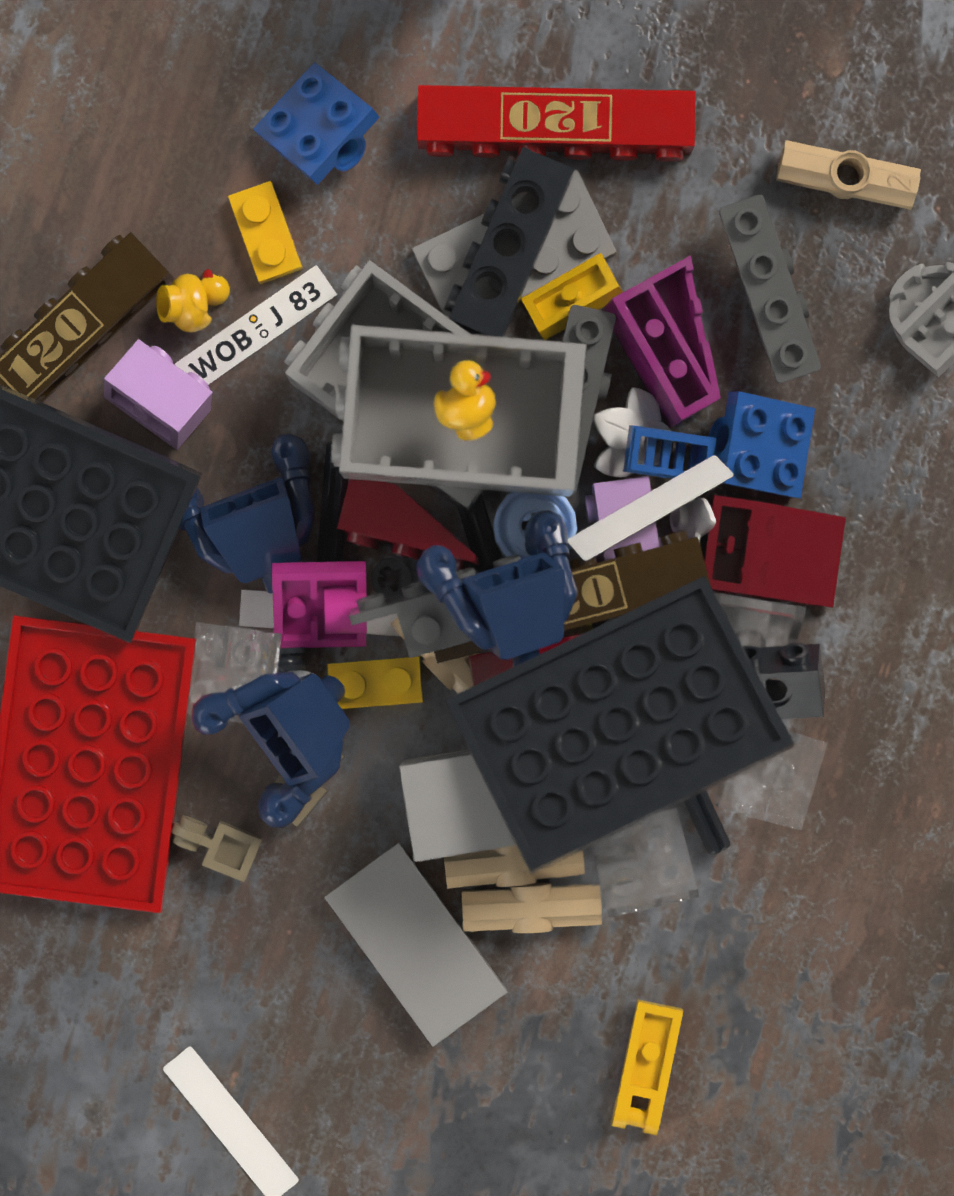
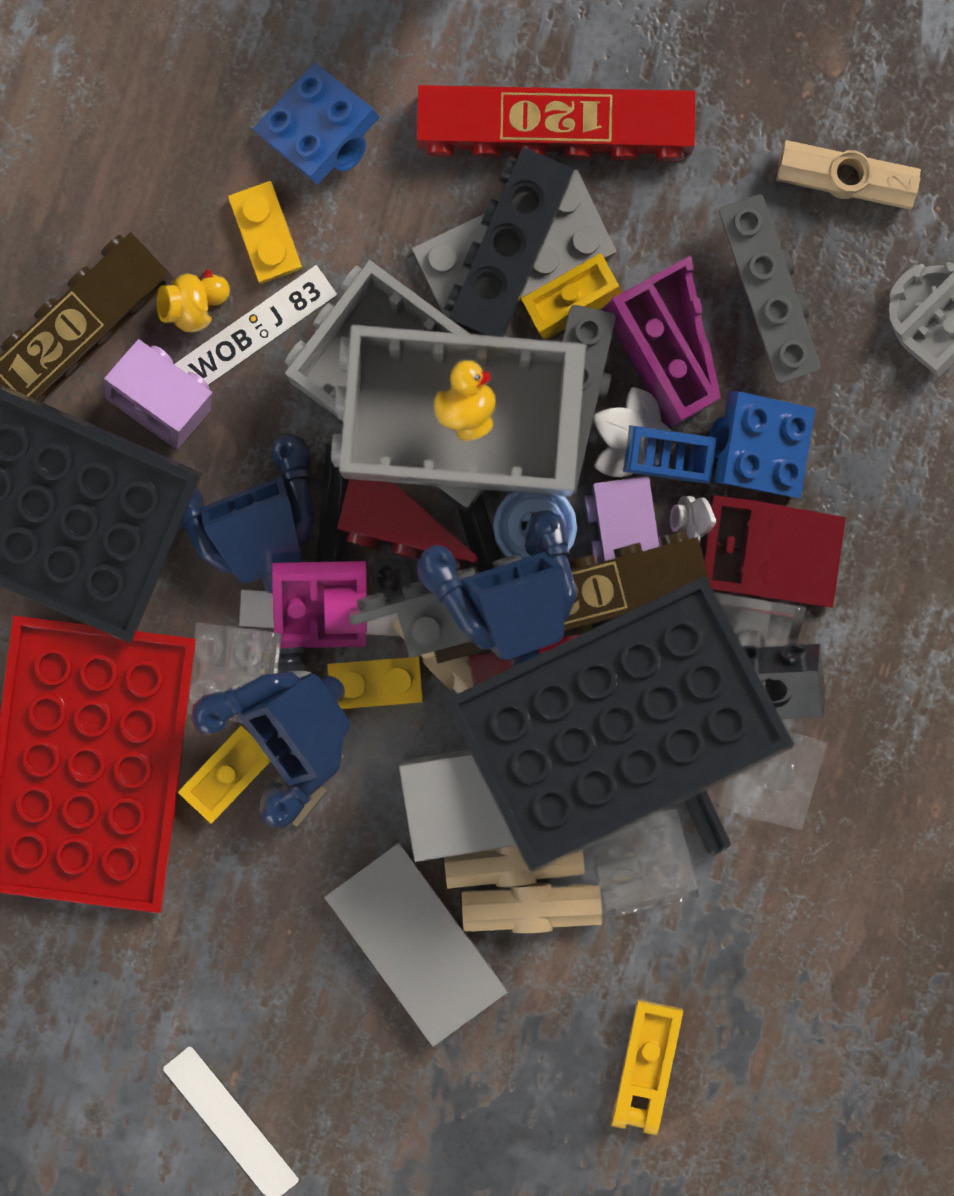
(225, 775): none -> yellow plate
(229, 850): dark tan plate -> none
(650, 507): white sticker -> none

